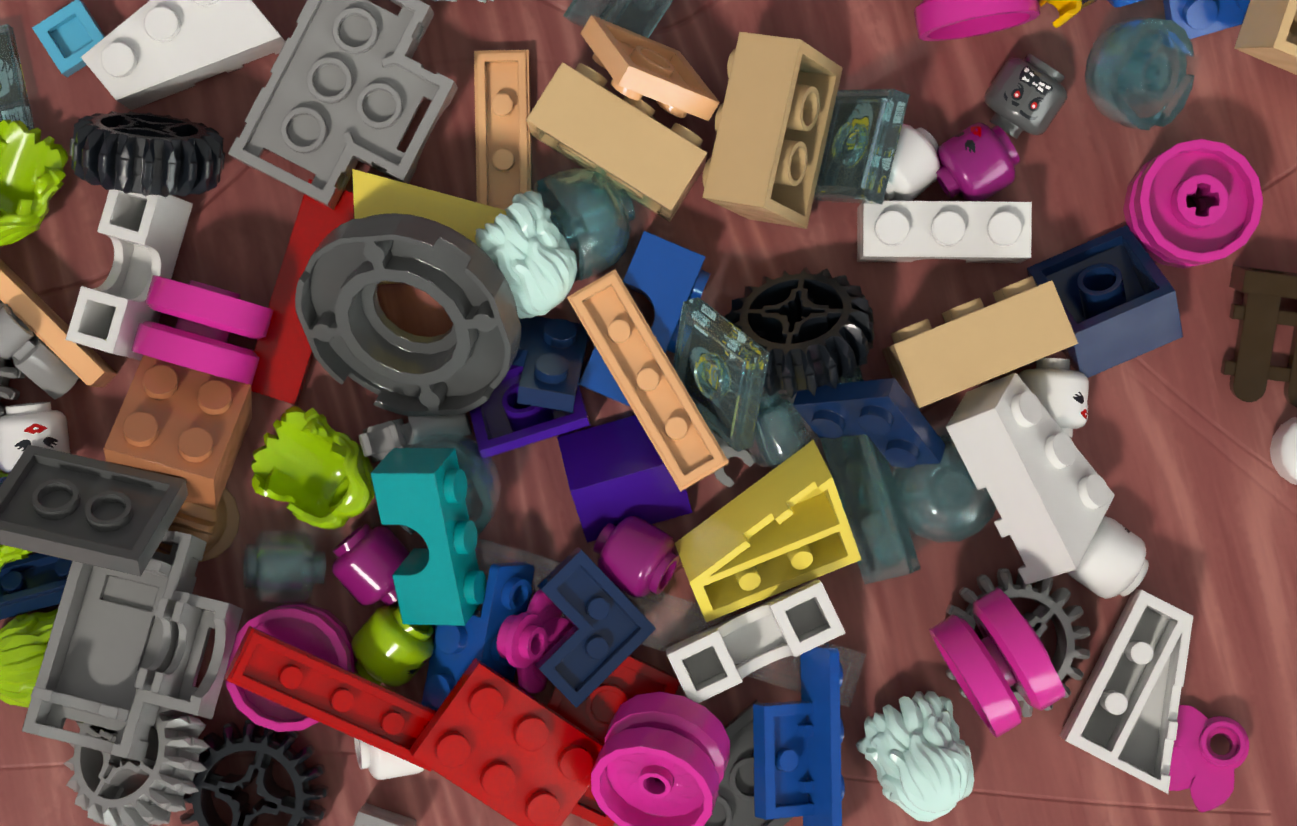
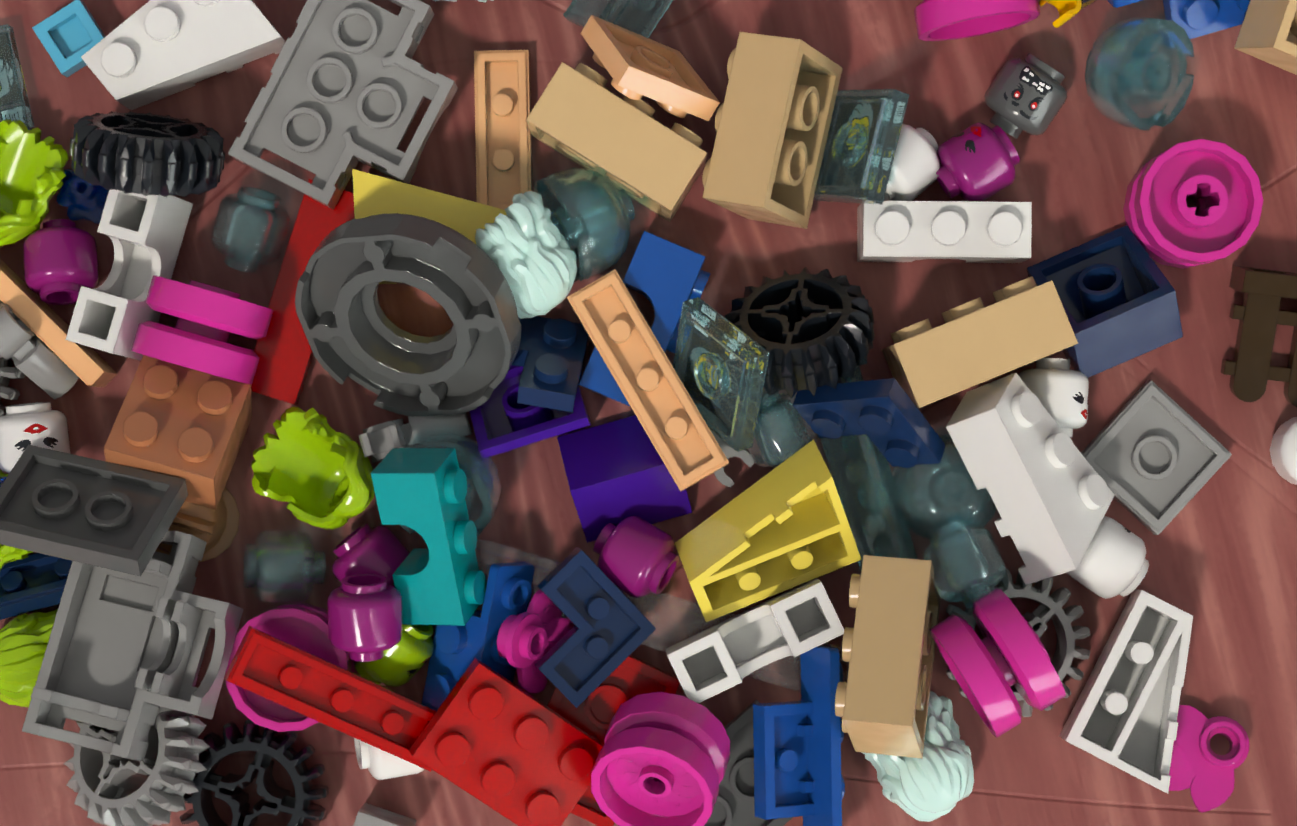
(60, 261): none -> magenta head
(82, 198): none -> clear blue plant
(250, 228): none -> clear light blue head
(365, 616): none -> magenta head
(889, 656): none -> tan brick
(964, 562): none -> clear light blue head
(1154, 457): none -> light grey tile

